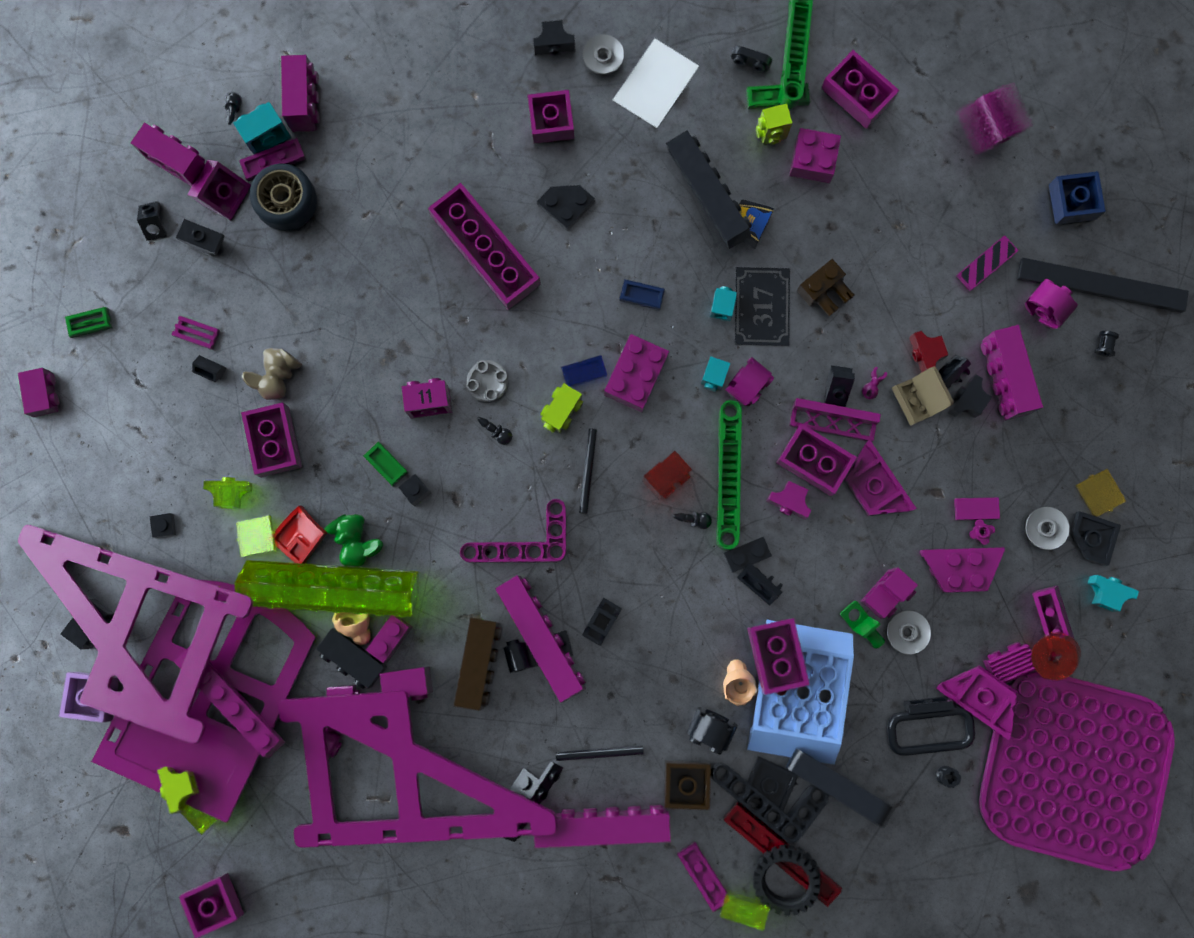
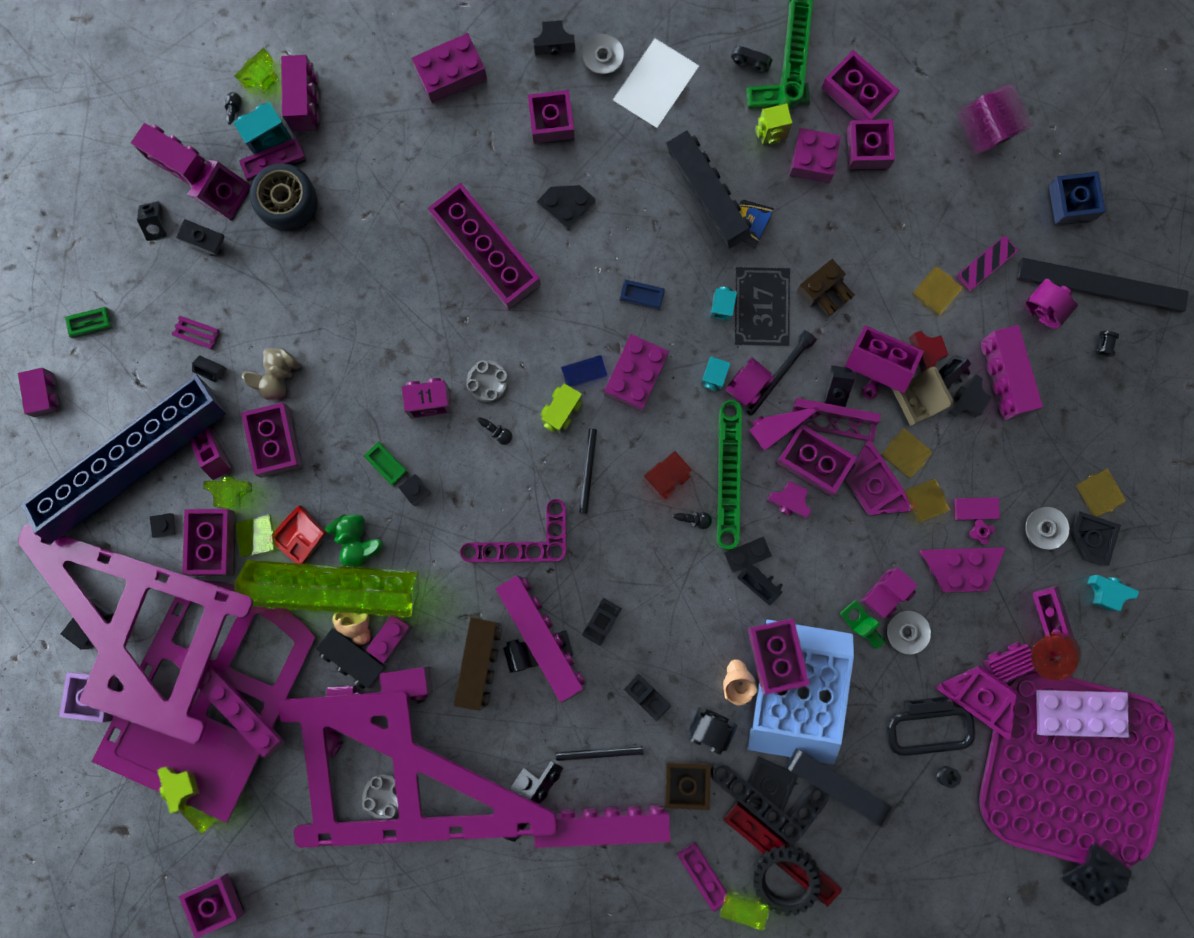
(122, 459): none -> dark blue brick
(208, 542): none -> magenta brick
(210, 454): none -> magenta slope
(257, 72): none -> clear neon green brick
(381, 797): none -> light grey dish
(449, 67): none -> magenta brick
(647, 697): none -> black slope
(775, 427): none -> magenta slope
(805, 341): none -> black piece
(870, 144): none -> magenta brick
(884, 359): none -> magenta brick
(906, 453): none -> clear yellow piece
(927, 500): none -> clear yellow piece
(937, 290): none -> clear yellow piece
(1082, 713): none -> lavender plate
(1099, 876): none -> black bracket

